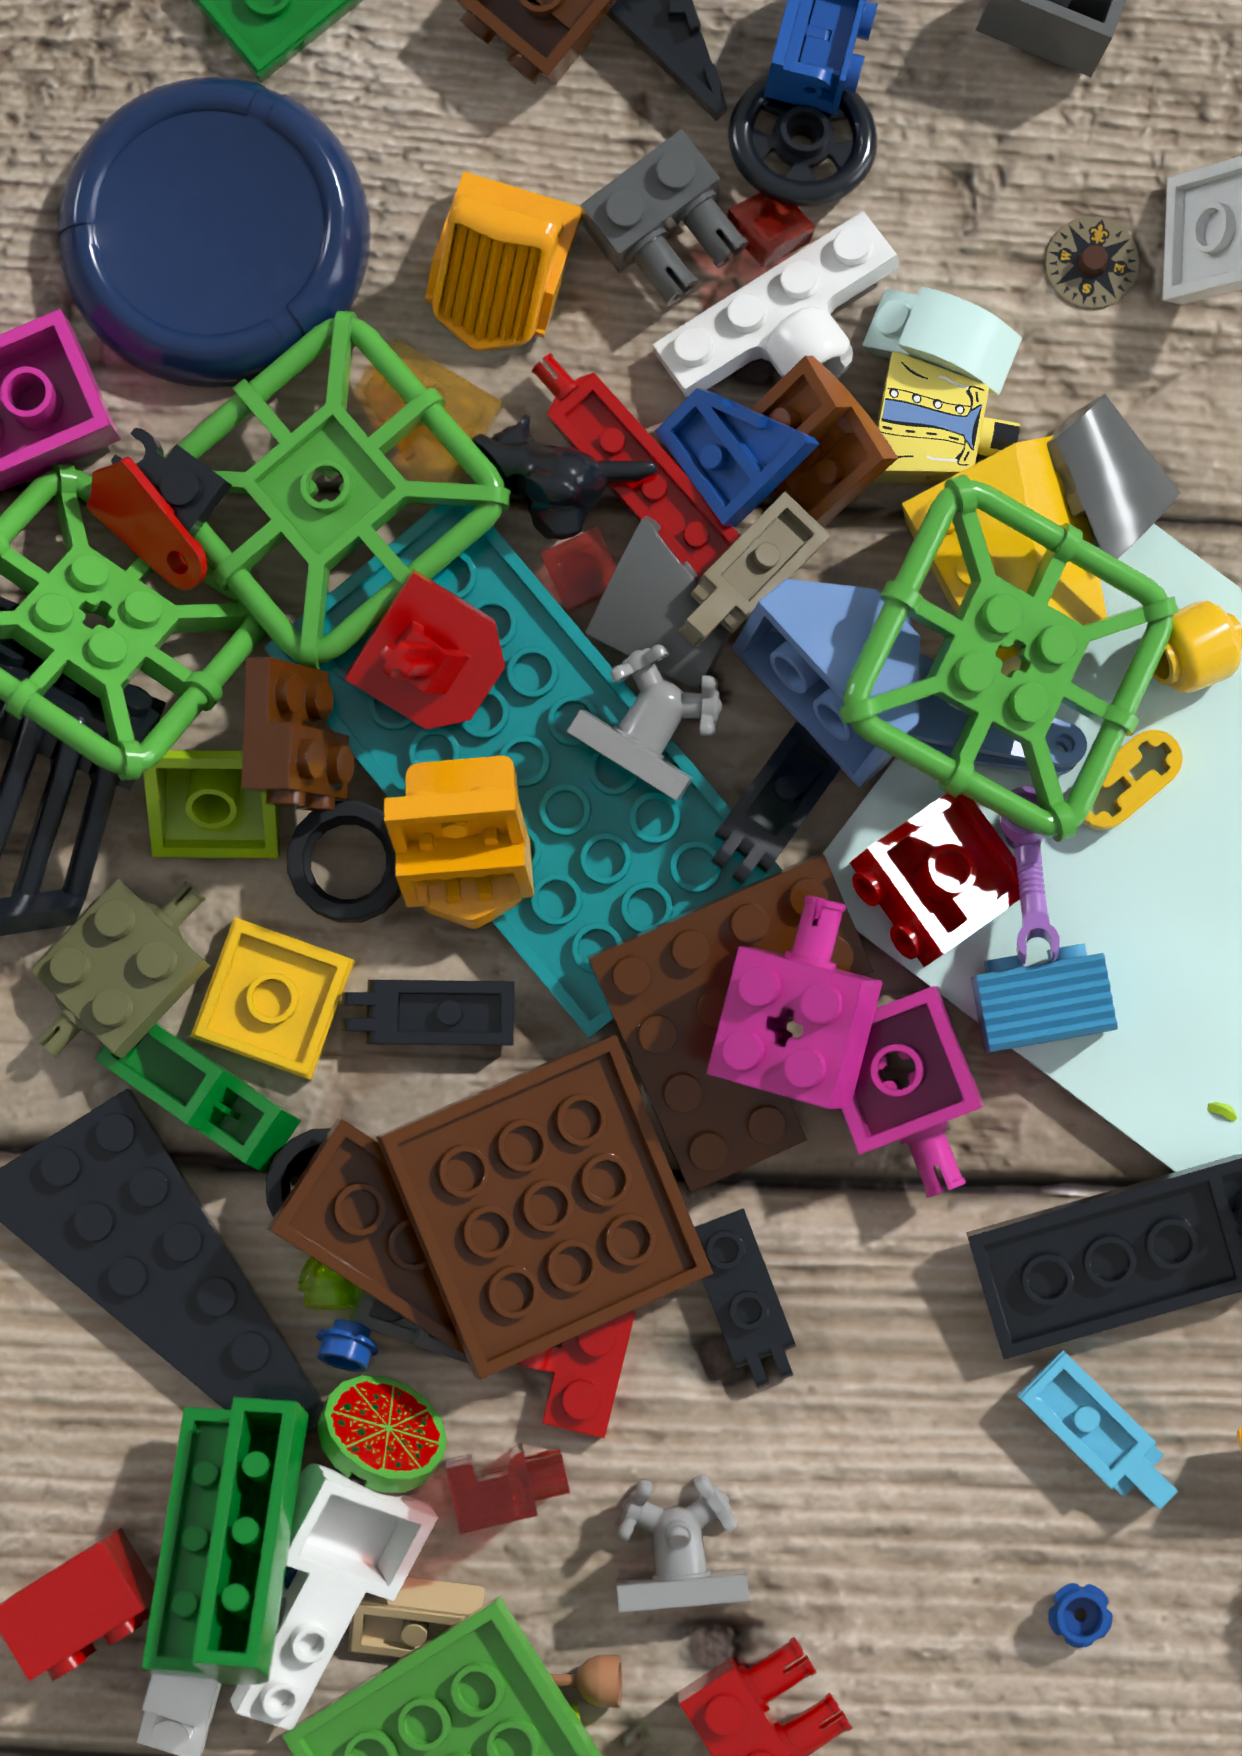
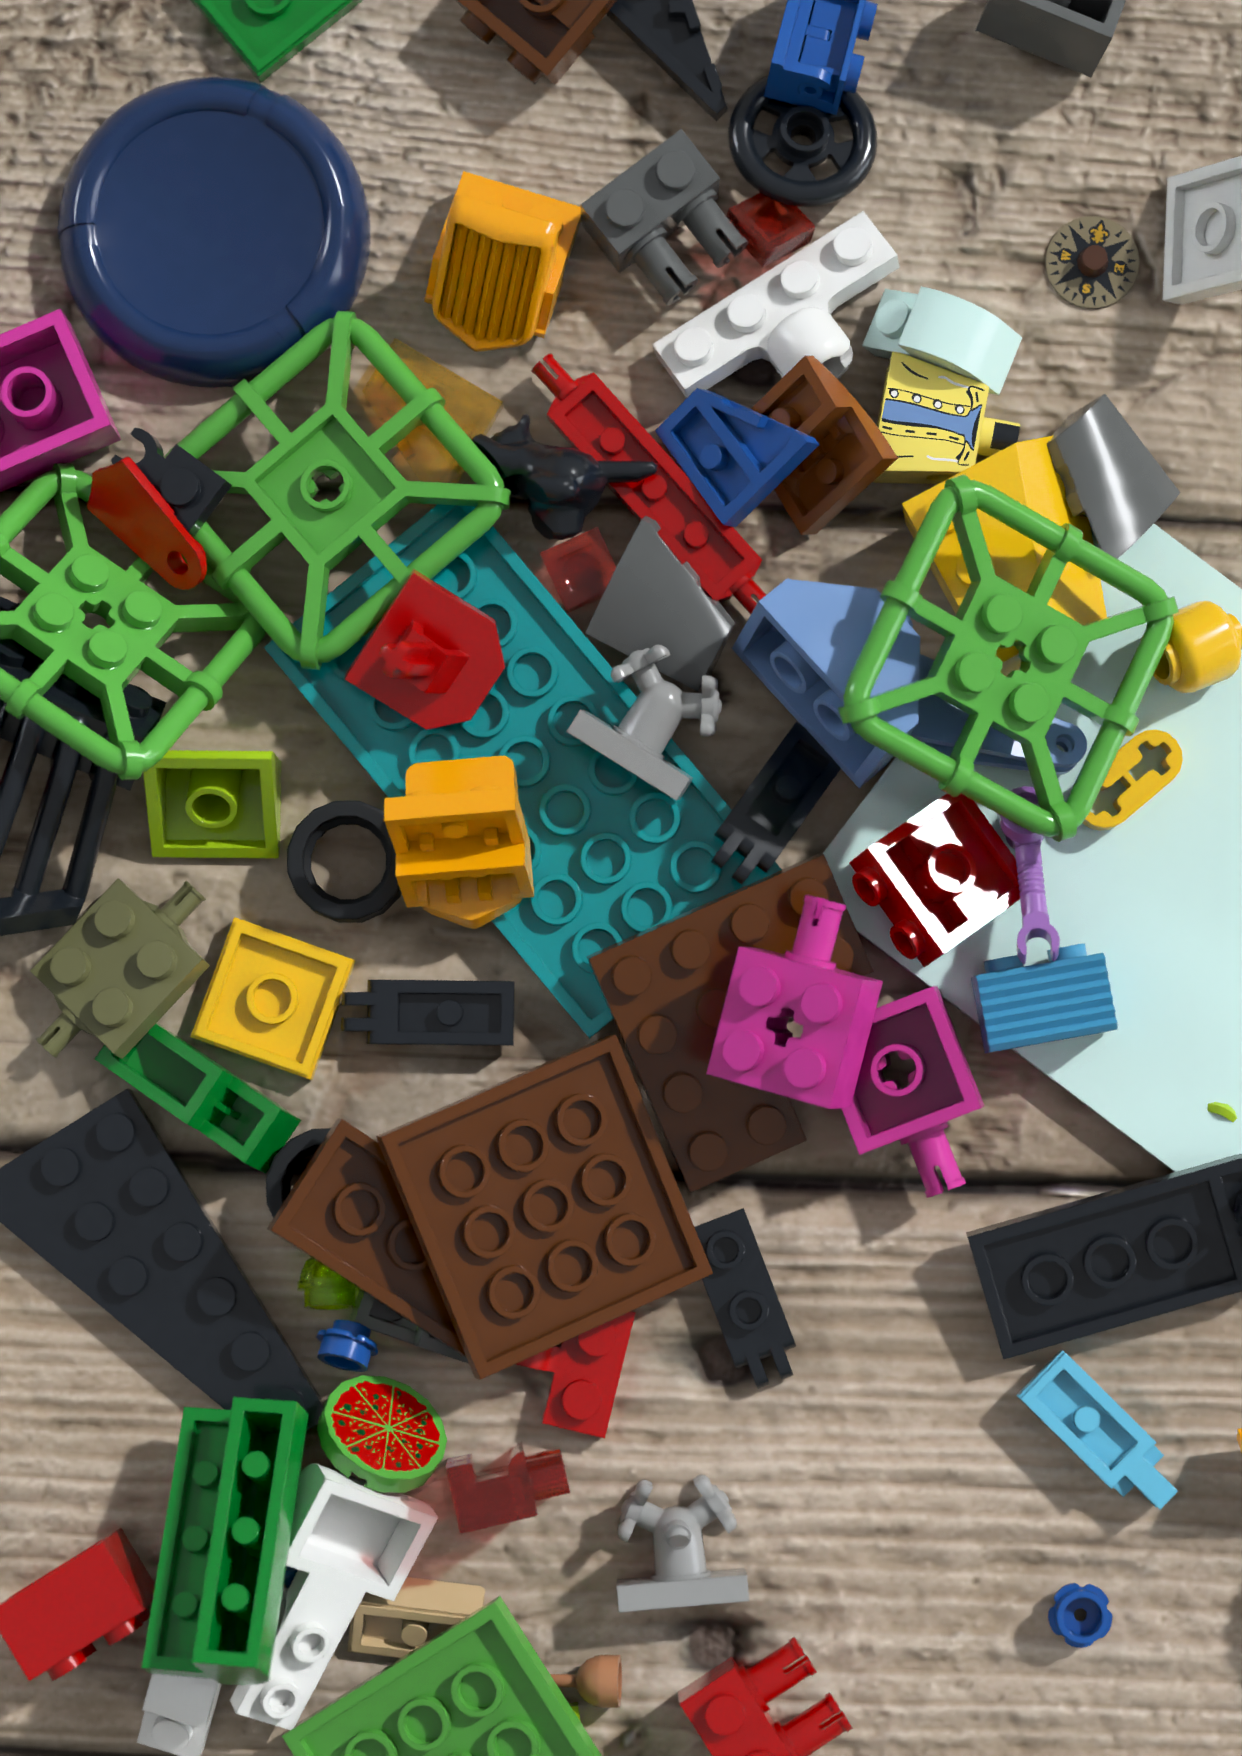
(288, 738): reddish brown plate -> none
(752, 568): dark tan hinge -> none

